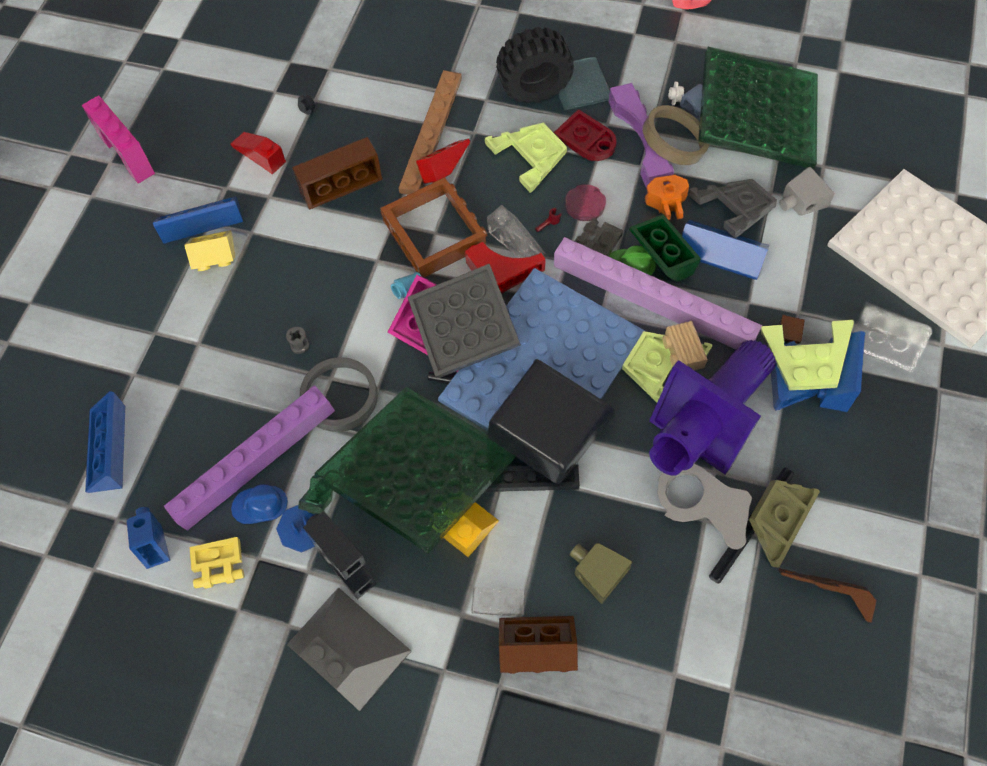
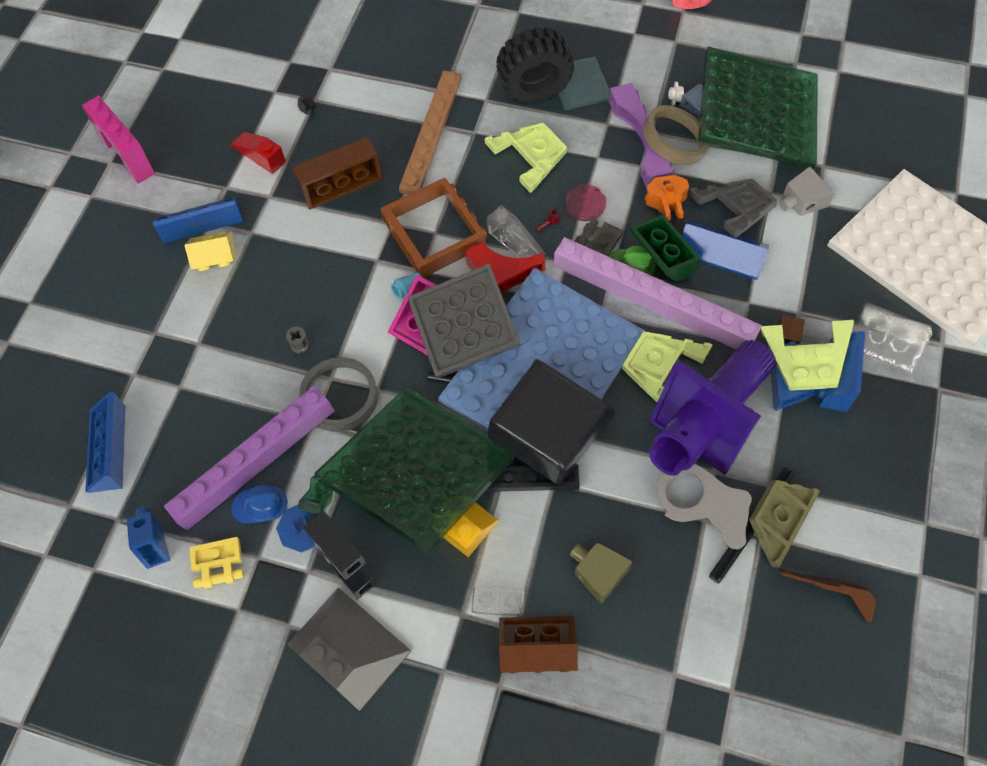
(441, 162): red slope -> none
(586, 135): dark red plate -> none
(685, 345): tan brick -> none

